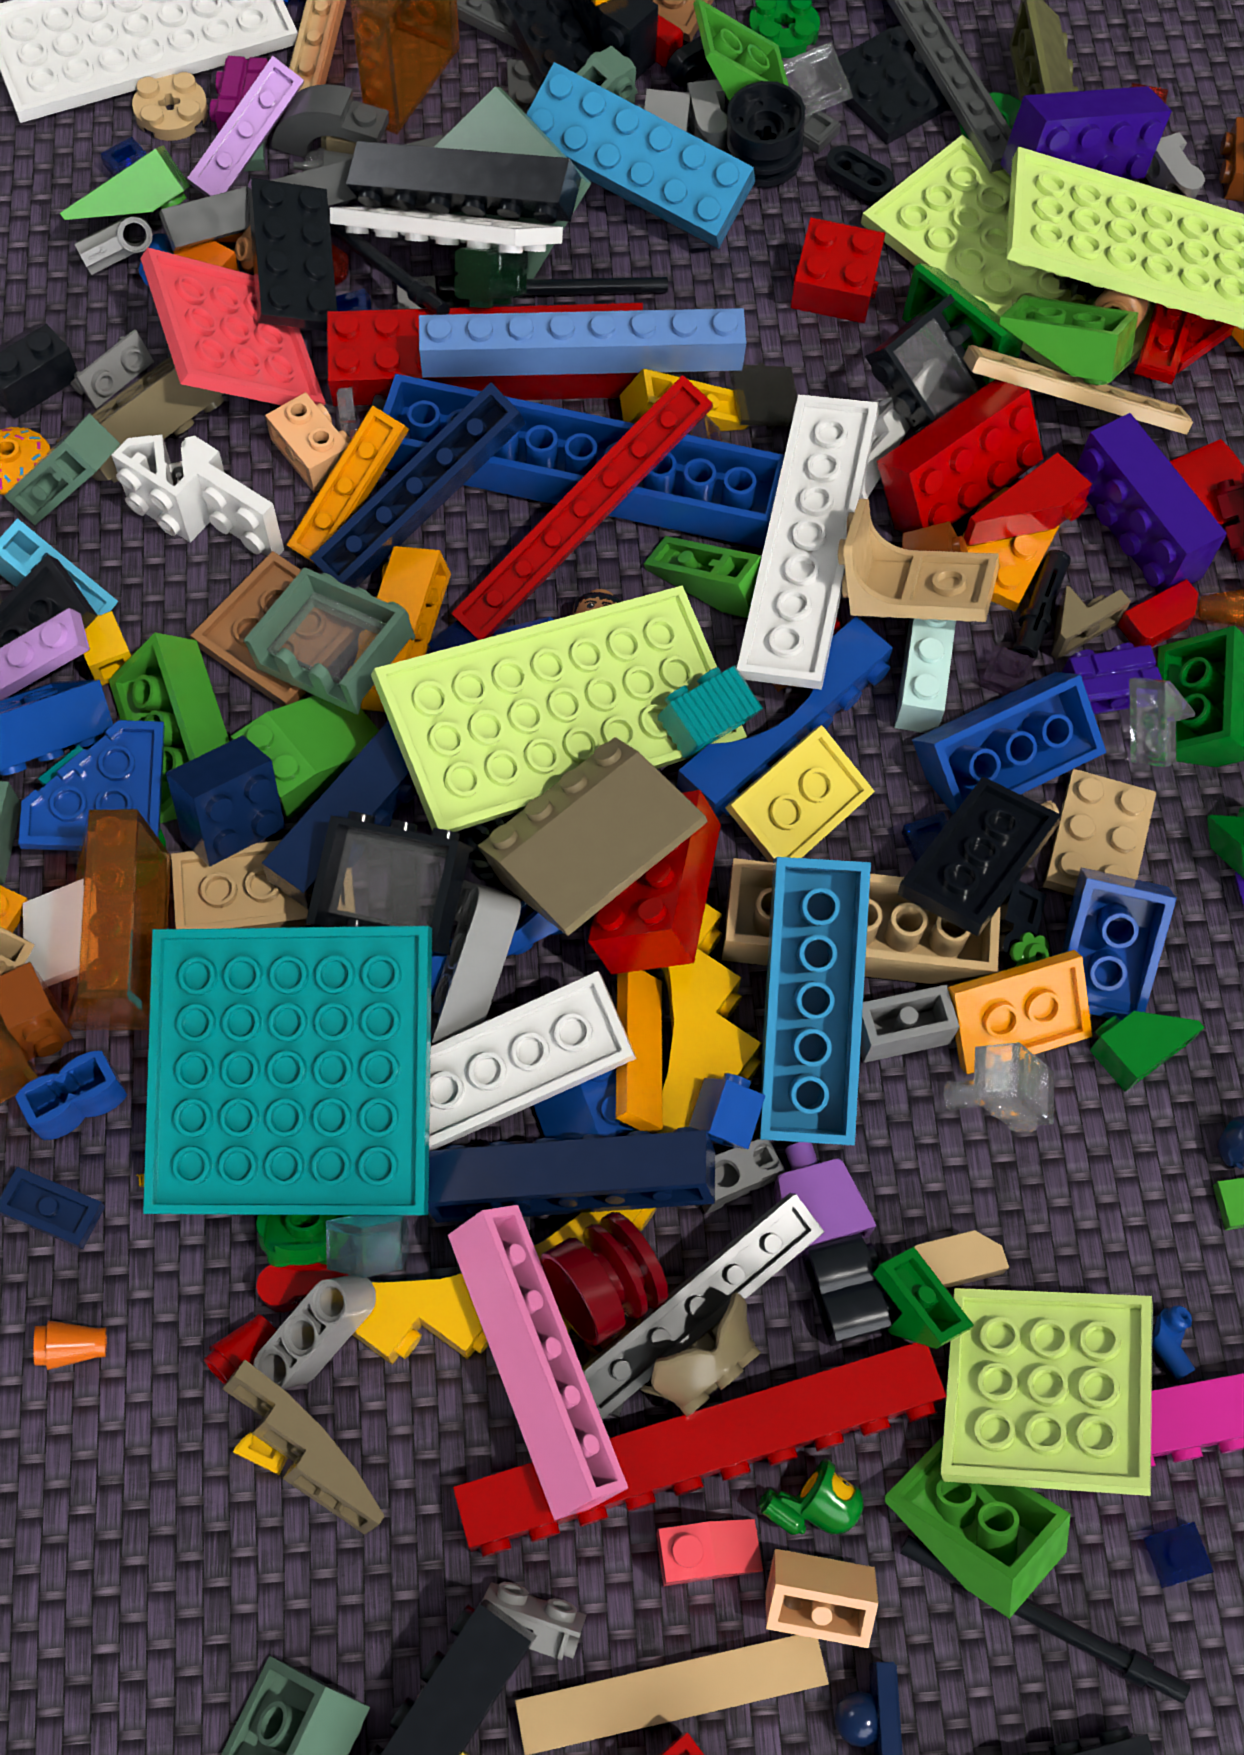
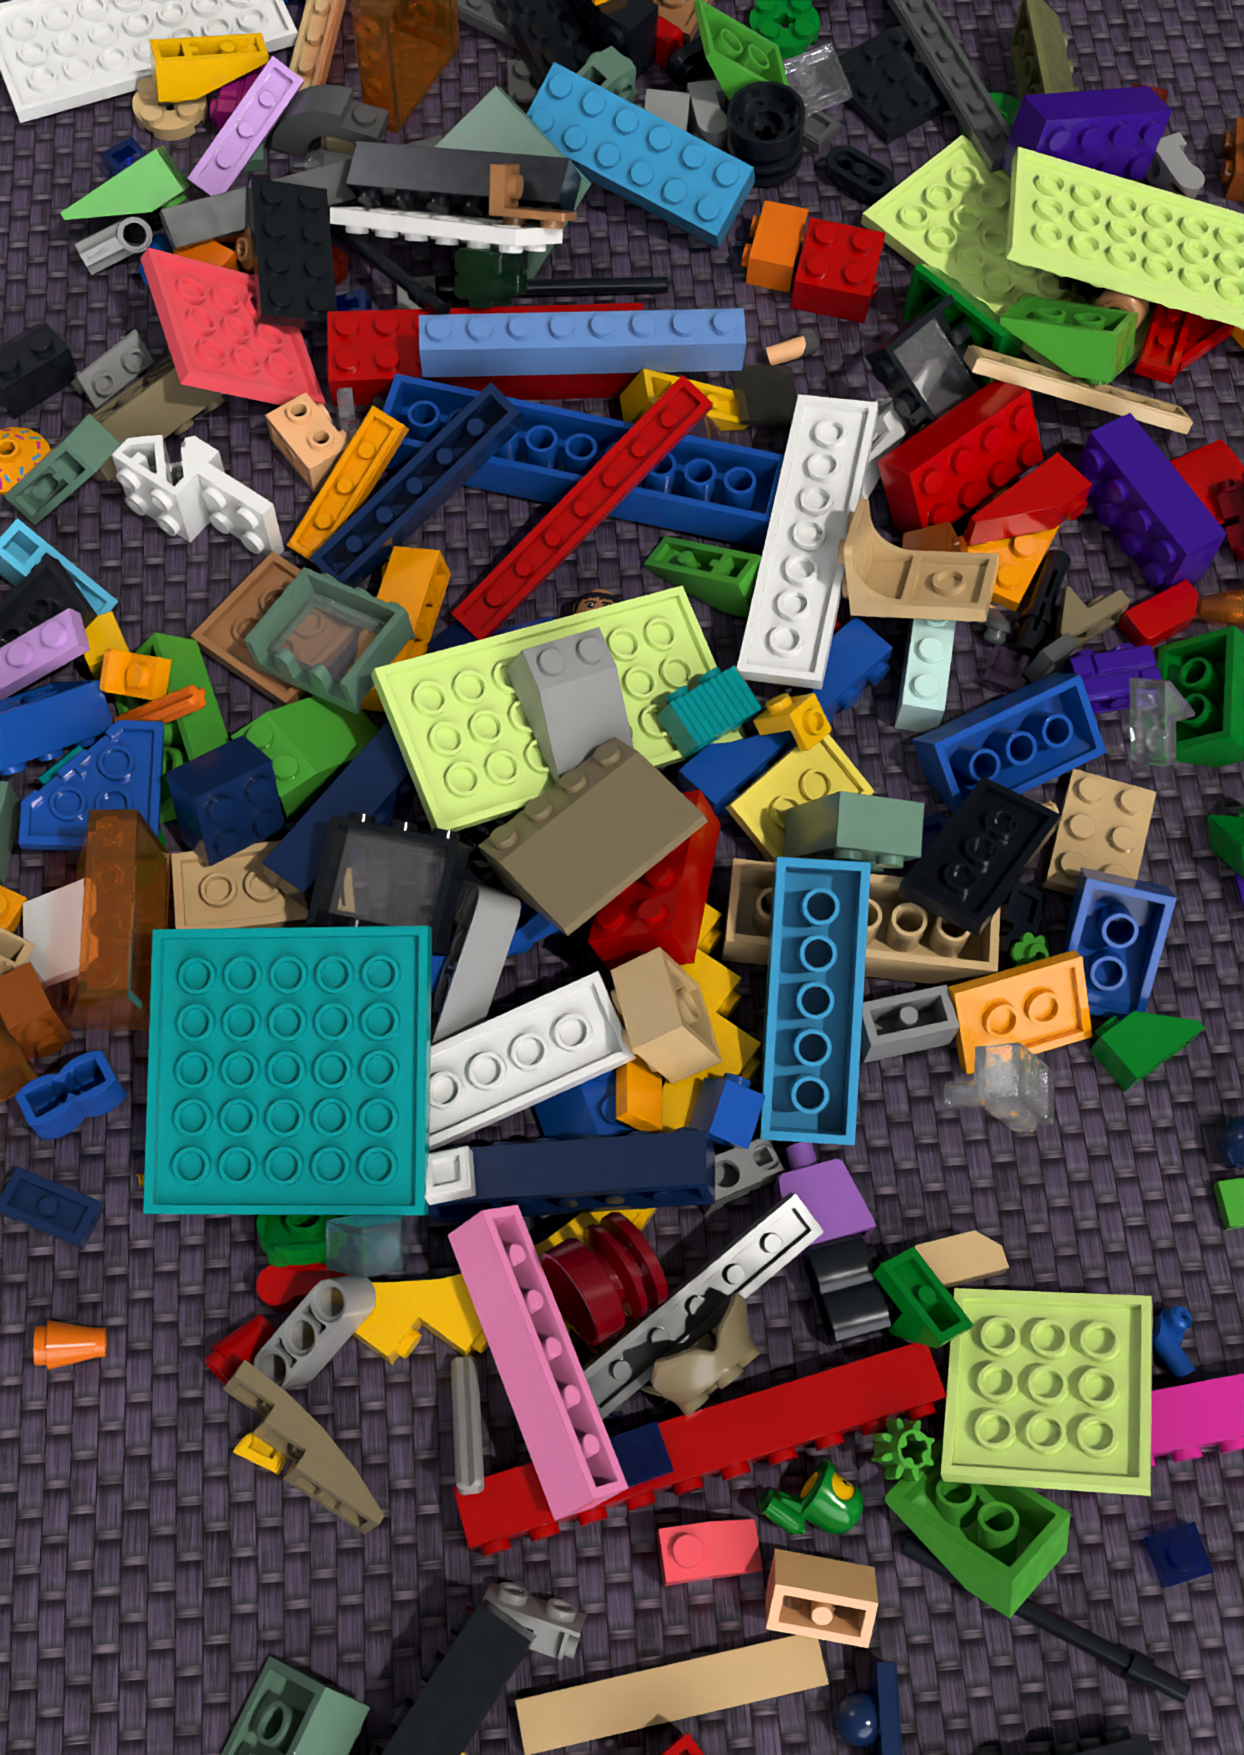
(134, 674): none -> light orange bracket
(169, 706): none -> orange axle
(199, 65): none -> yellow slope
(450, 1175): none -> white tile
(467, 1426): none -> light grey axle
(507, 188): none -> medium nougat bracket
(571, 698): none -> light grey slope
(642, 1455): none -> clear blue plate
(664, 1016): none -> tan brick
(776, 246): none -> orange brick
(799, 714): none -> yellow bracket
(803, 345): none -> light nougat arm
(855, 829): none -> sand green brick
(915, 1454): none -> bright green gear
(996, 626): none -> dark grey arm
(1050, 658): none -> dark grey tile

